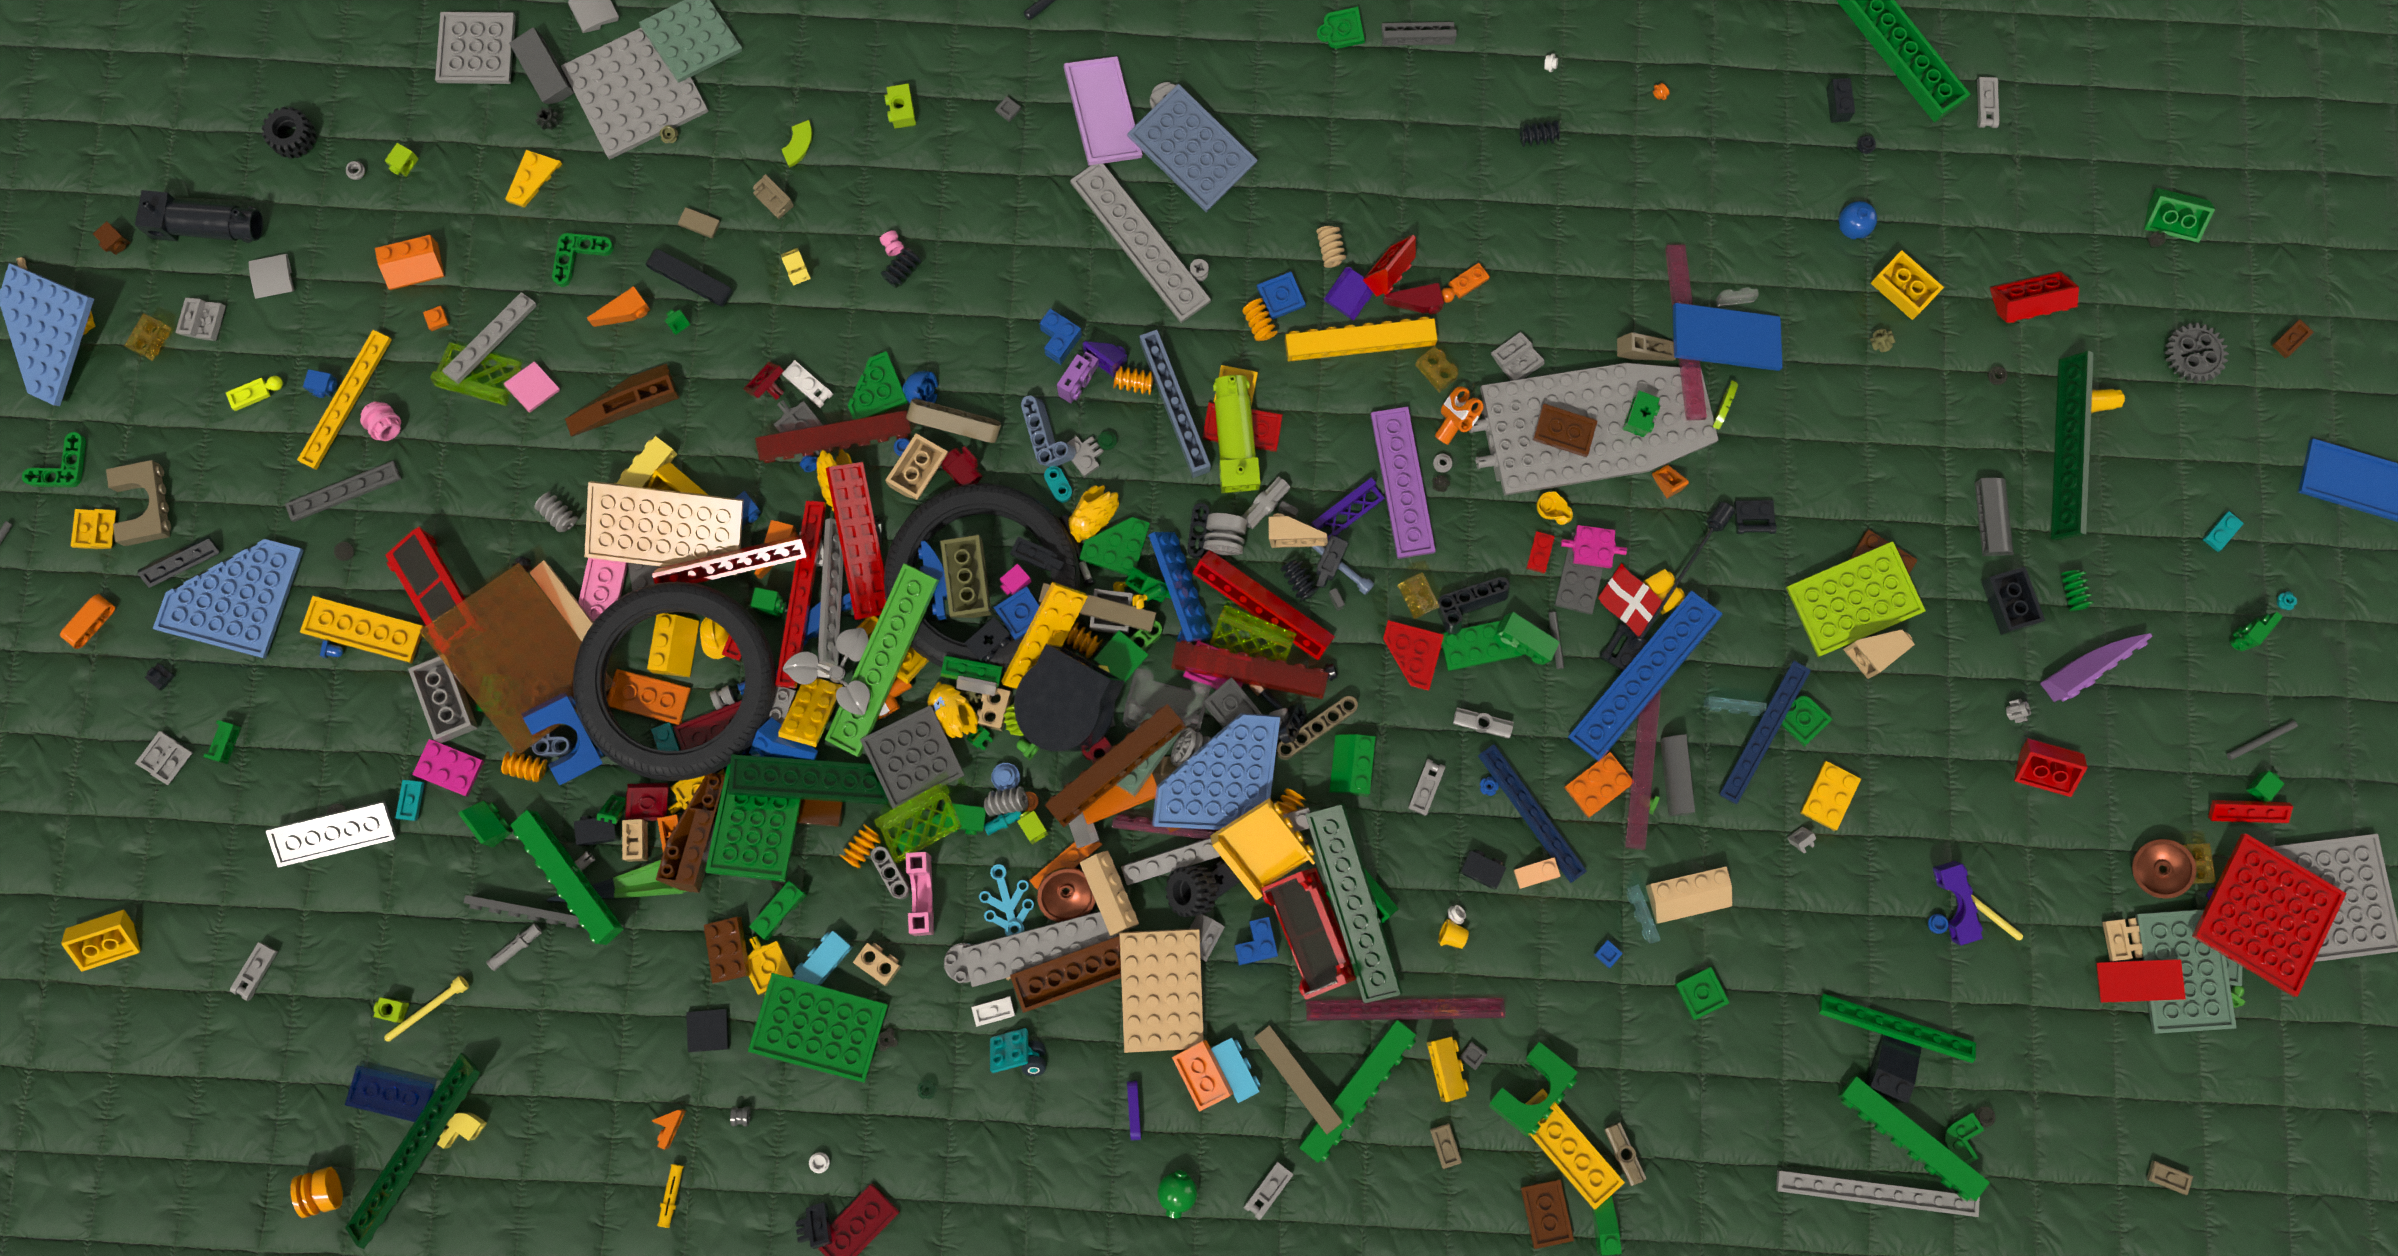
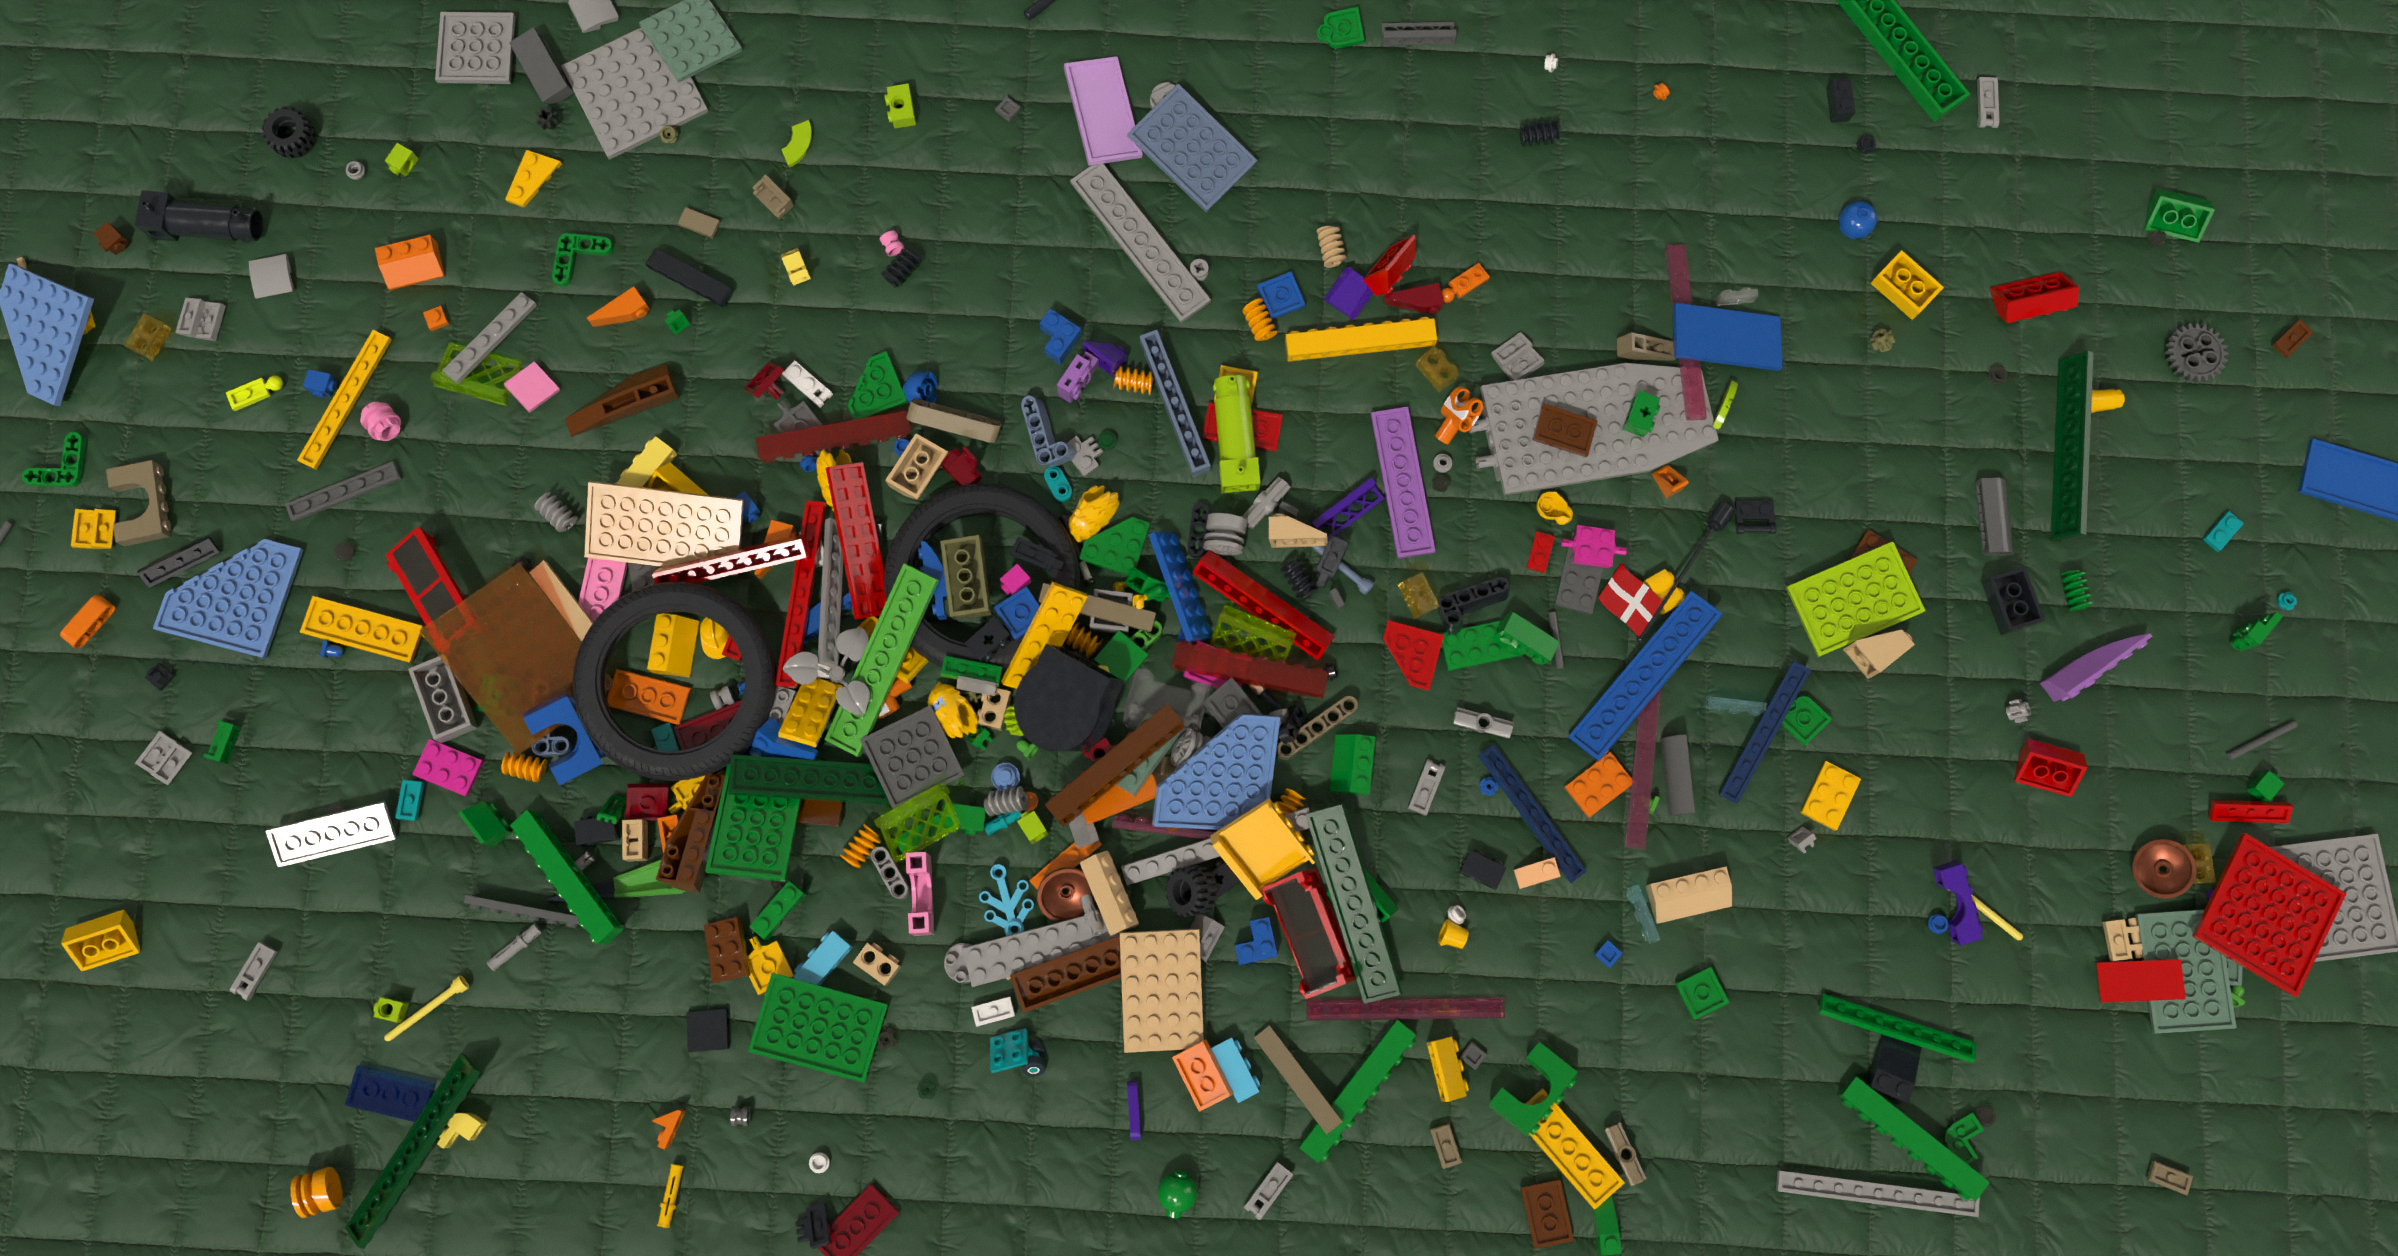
(768, 602): green brick -> none
(1091, 914): none -> light grey pin
(1628, 651): black plate -> none

